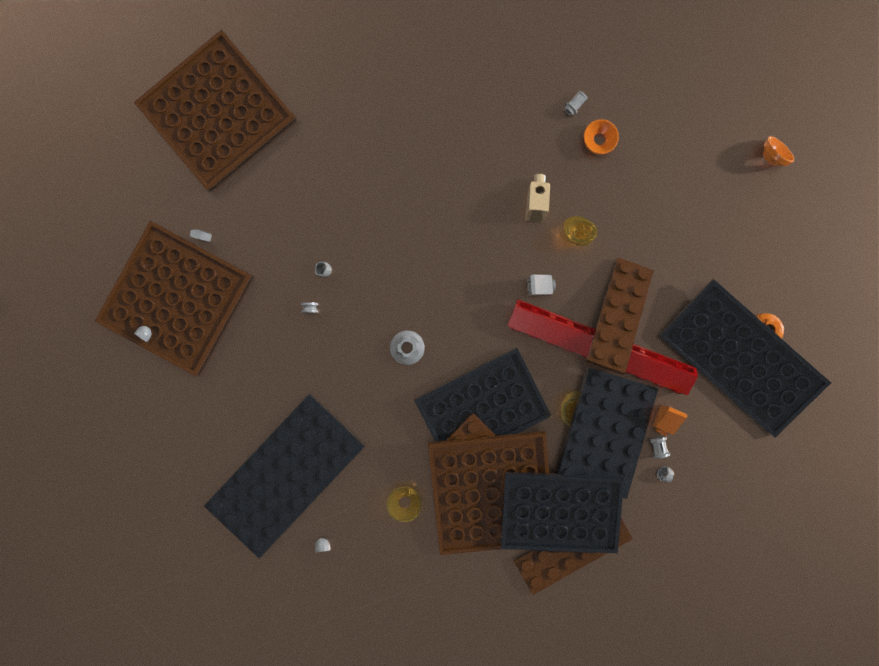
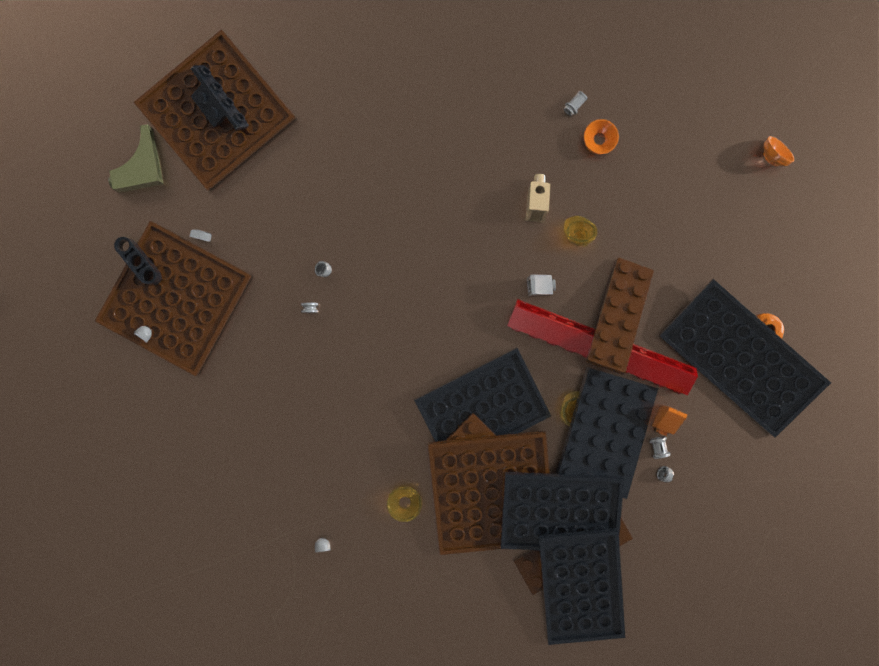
(129, 257): none -> black beam
(142, 169): none -> olive arch
(214, 101): none -> black bracket
(284, 476): black plate -> none
(412, 357): light grey piece -> none
(582, 586): none -> black plate

